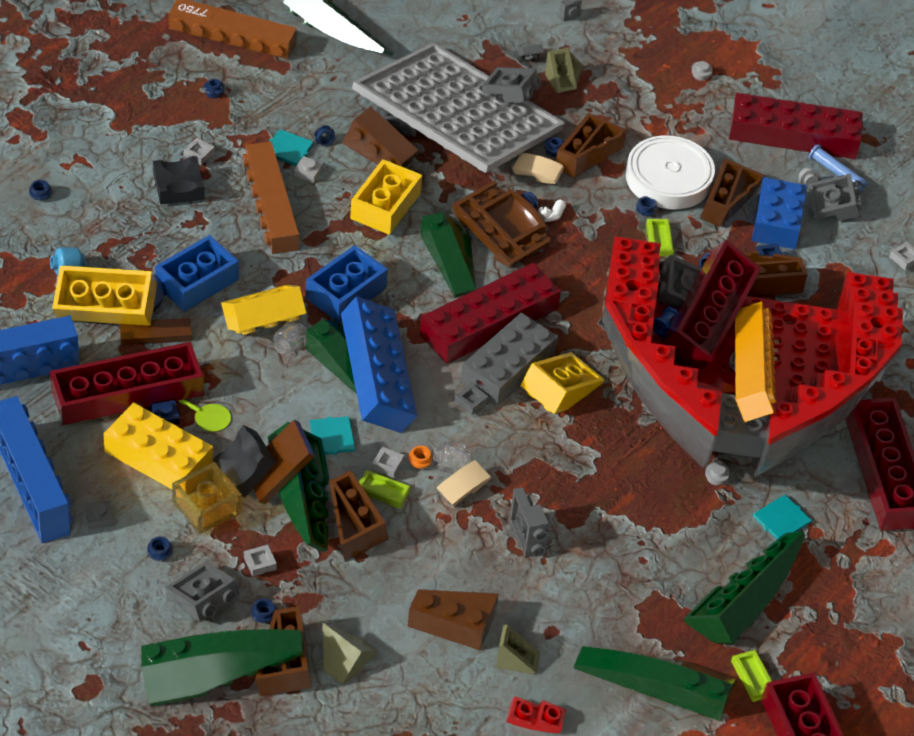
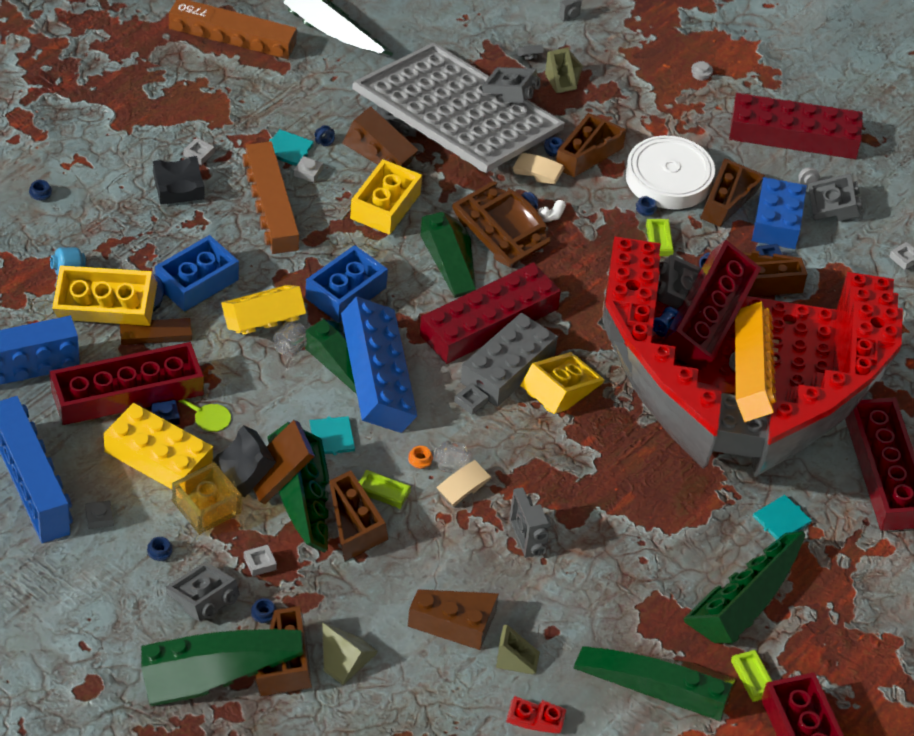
(214, 88): dark blue plate -> none
(387, 462): light grey plate -> none
(717, 473): light grey plate -> none
(835, 166): medium blue pin -> none

